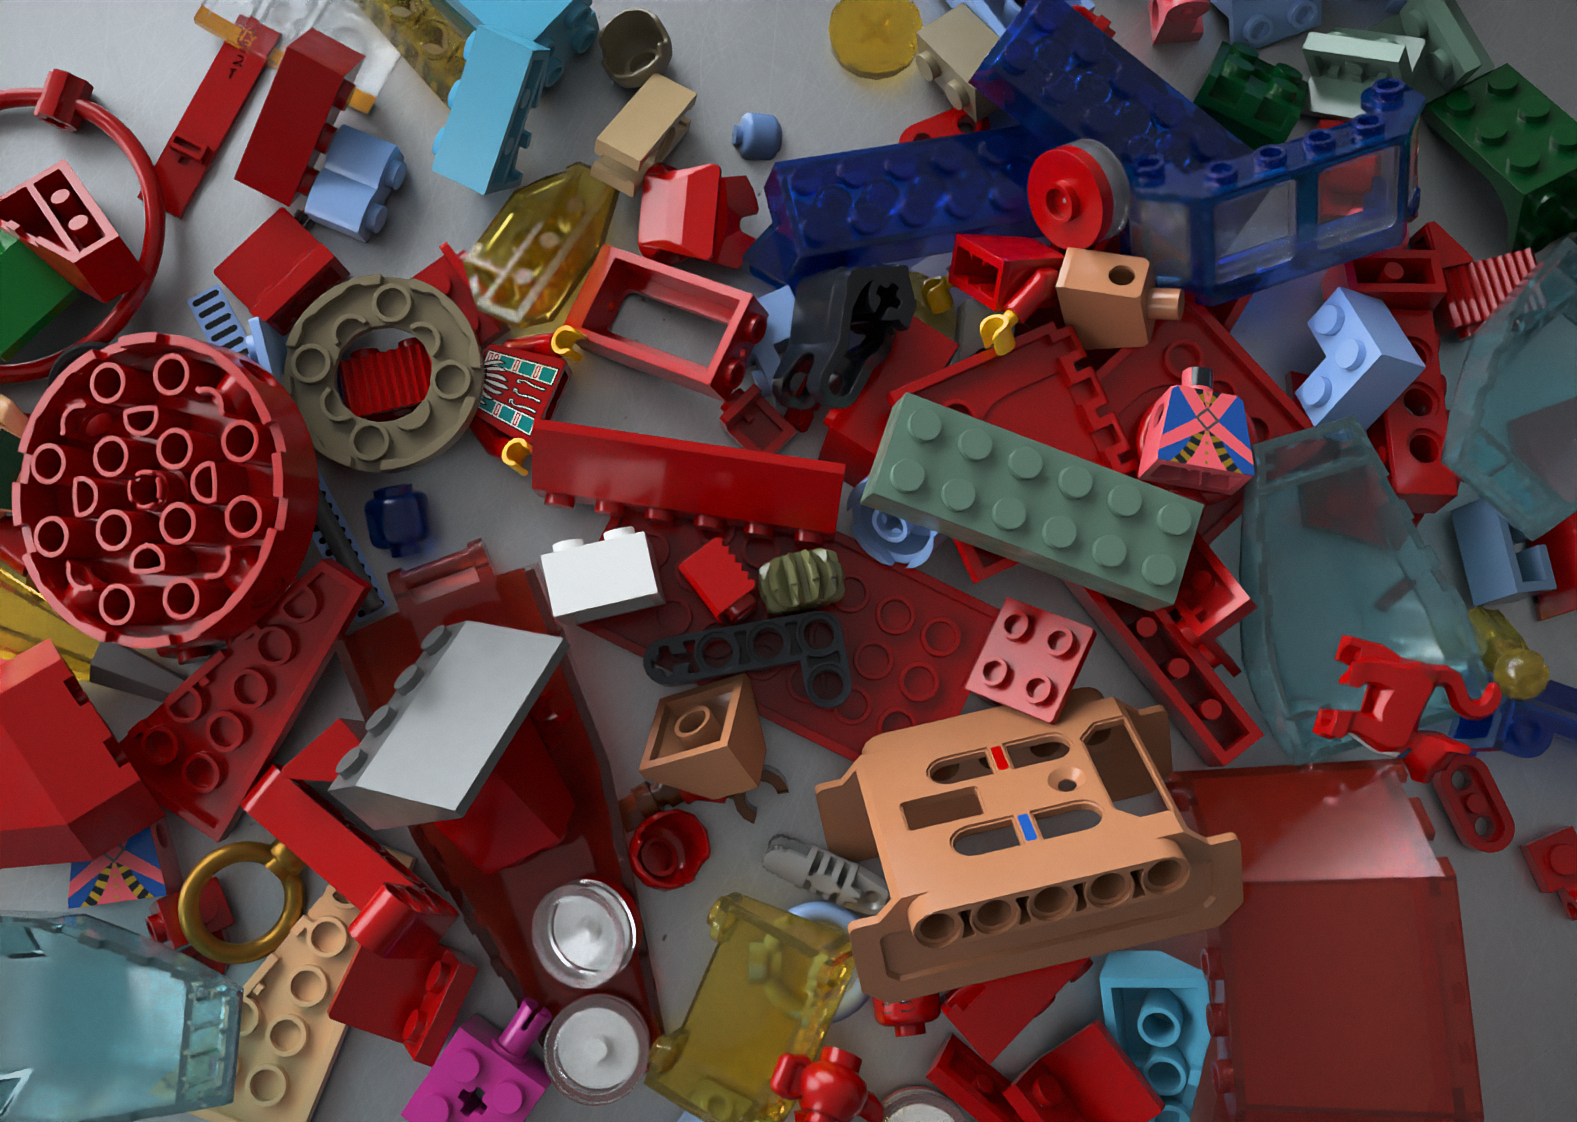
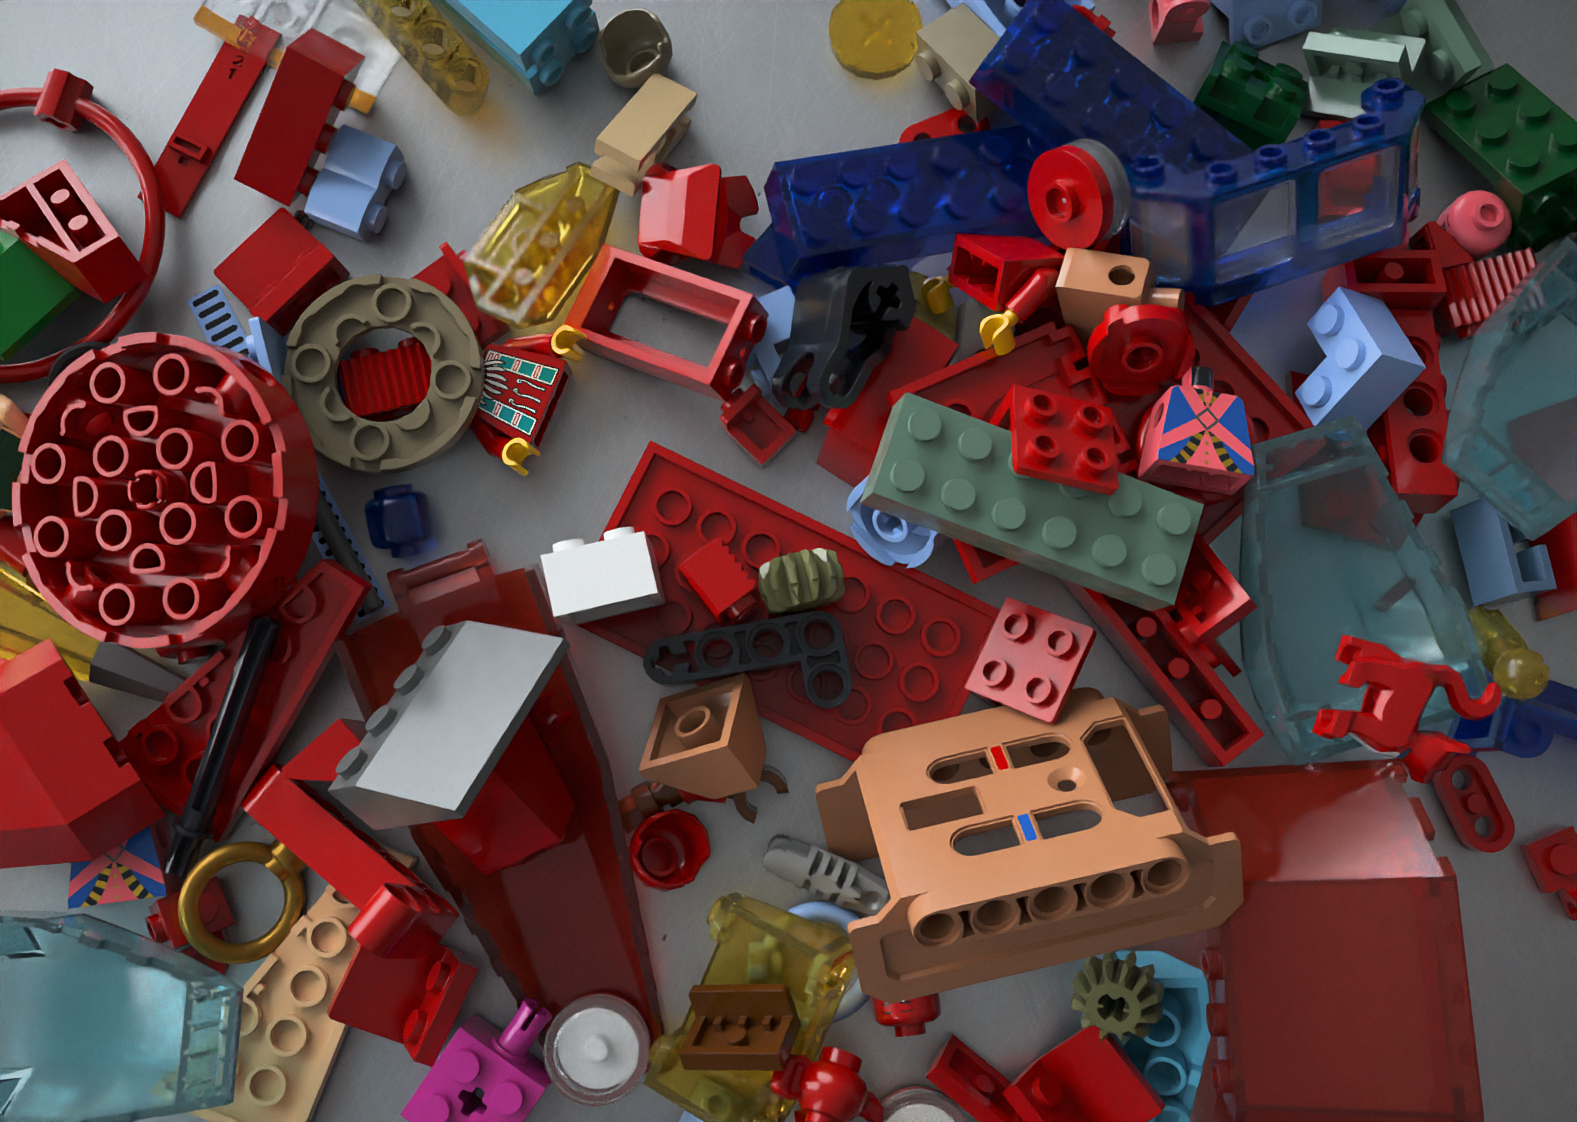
(201, 807): none -> black axle
(490, 110): medium azure wedge -> none
(587, 931): clear piece -> none
(686, 481): red slope -> none
(740, 1027): none -> reddish brown bracket
(757, 136): medium blue piece -> none
(999, 1009): red wedge -> none
(1060, 439): none -> red bracket
(1117, 996): none -> olive gear
(1135, 327): none -> red plate
(1477, 222): none -> coral head

